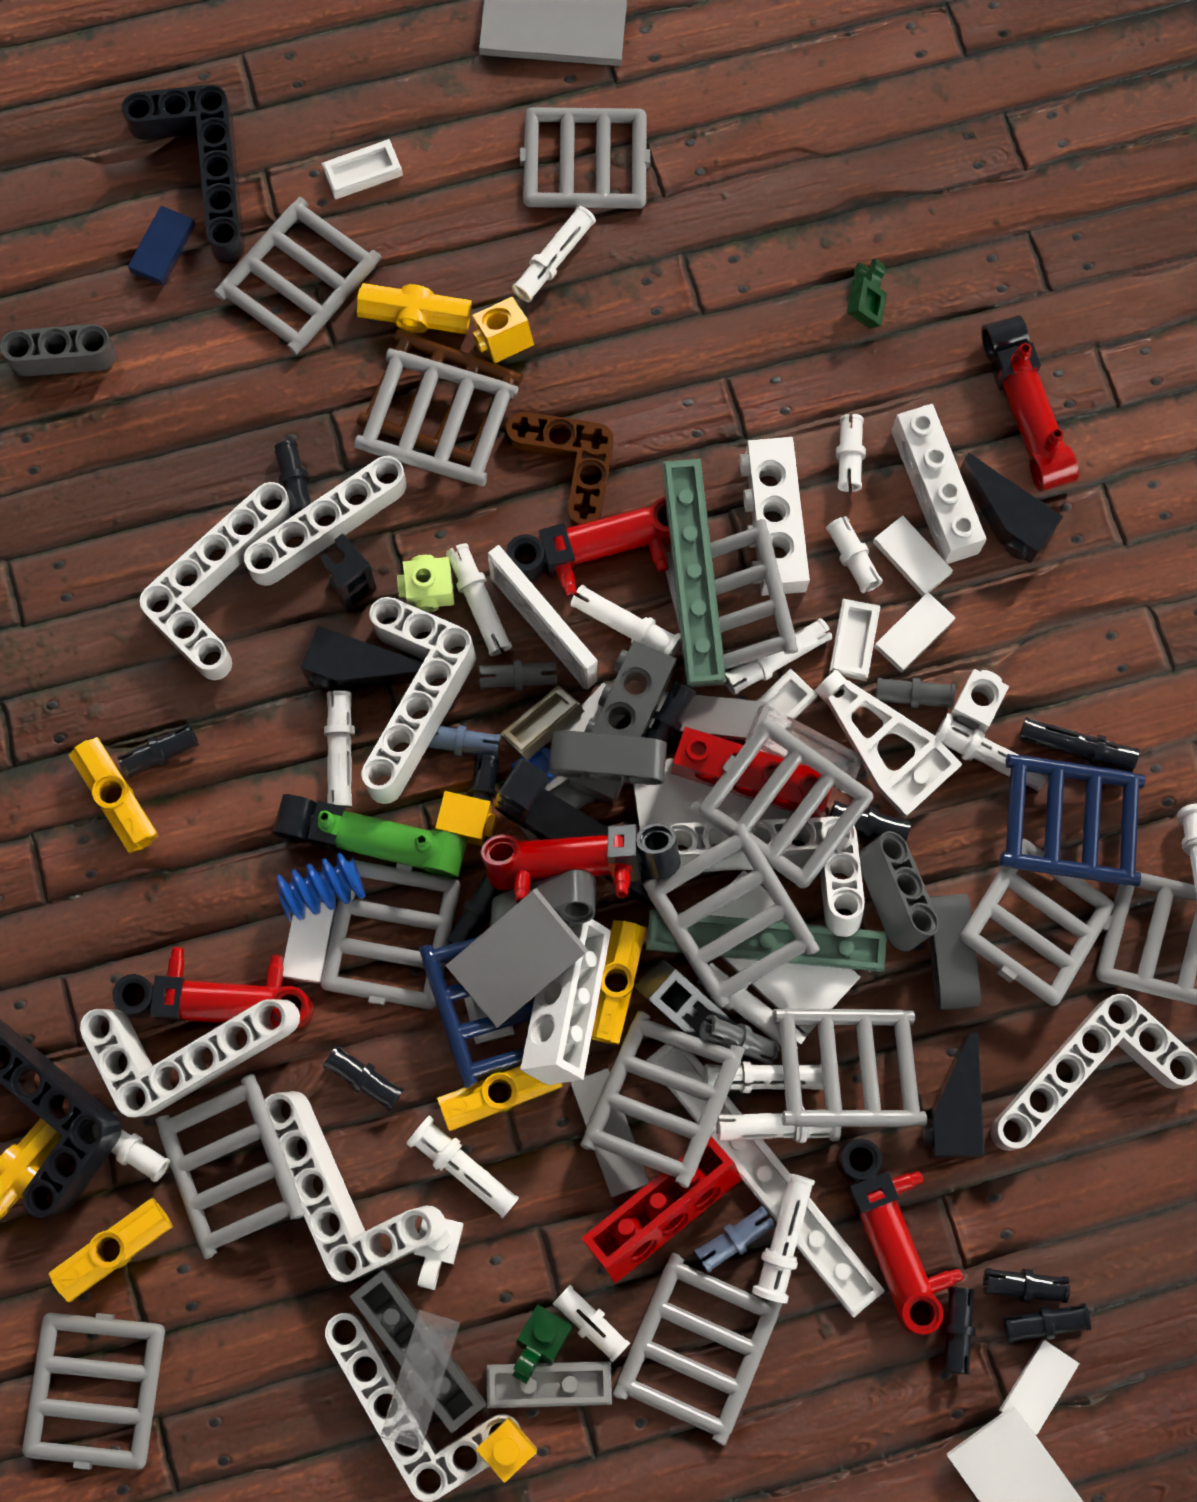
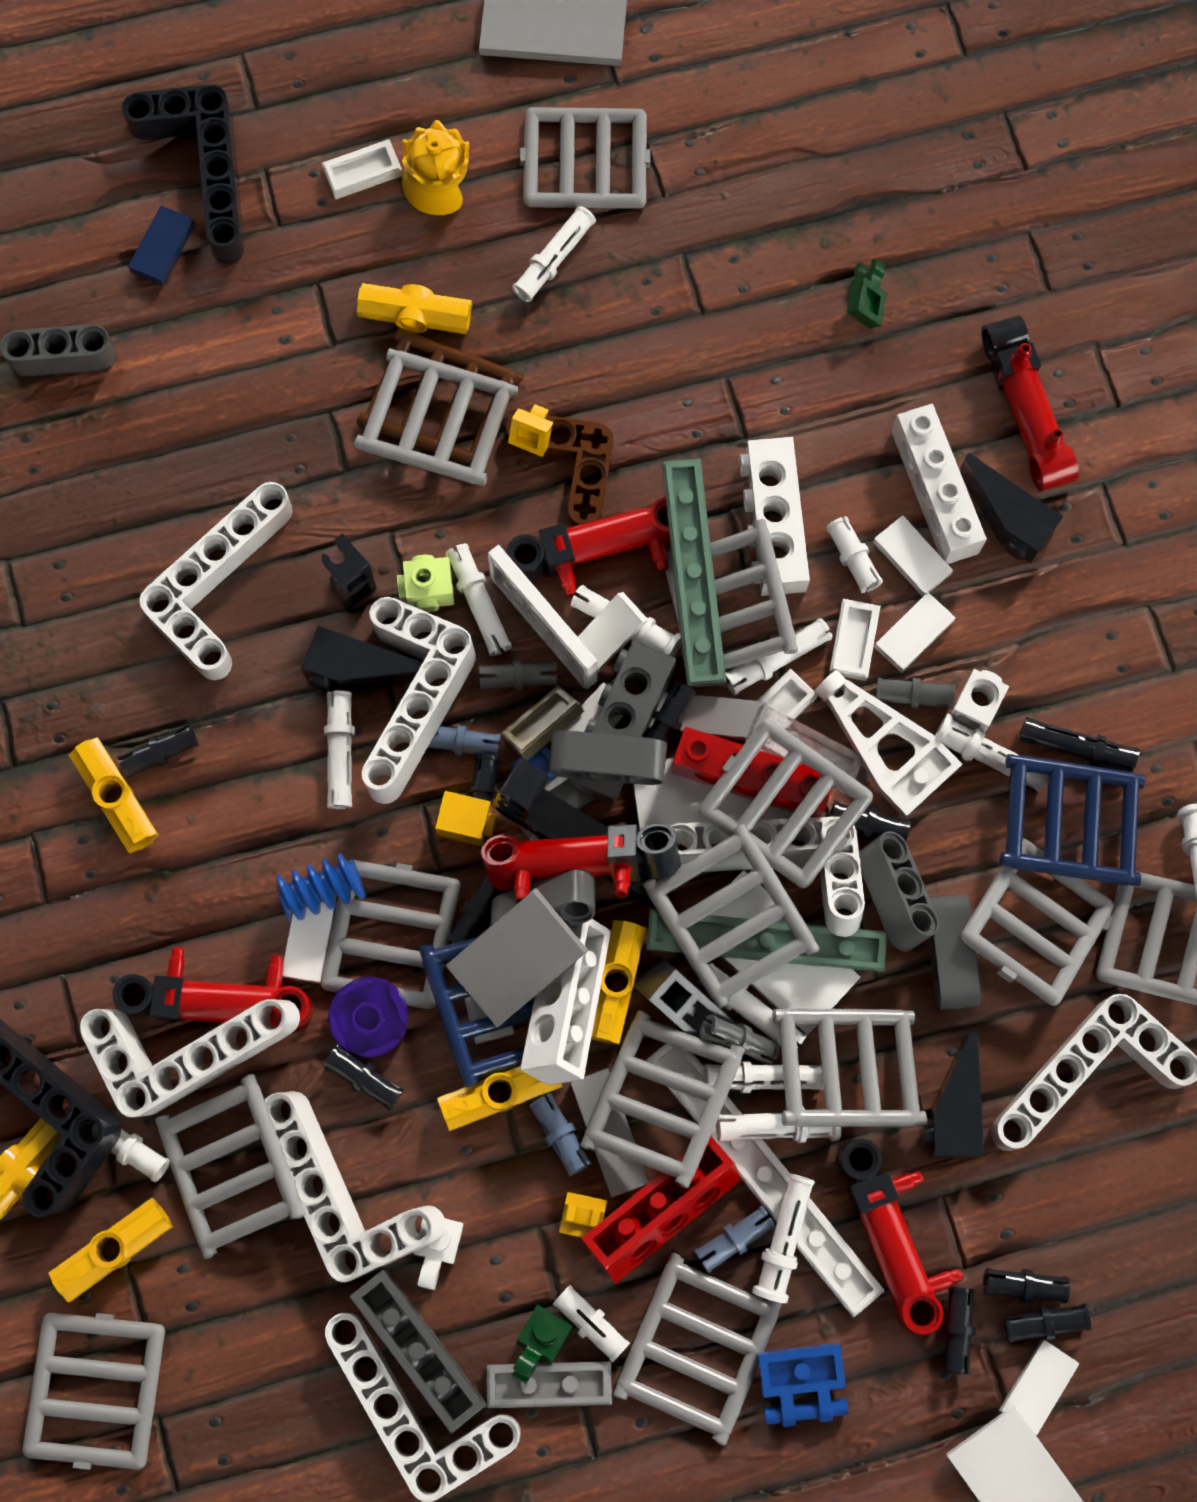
(292, 476): black pin -> none
(320, 313): light grey bar -> none
(320, 537): white beam -> none
(335, 829): bright green piece -> none
(368, 1016): none -> dark purple tile
(420, 1380): clear plate -> none
(434, 168): none -> yellow hat
(448, 1155): white pin -> none
(502, 330): yellow brick -> none
(506, 1449): yellow brick -> none
(531, 430): none -> yellow tile
(560, 1134): none -> sand blue pin
(581, 1214): none -> yellow tile
(612, 629): none -> white tile
(802, 1371): none -> blue plate
(850, 452): white pin -> none

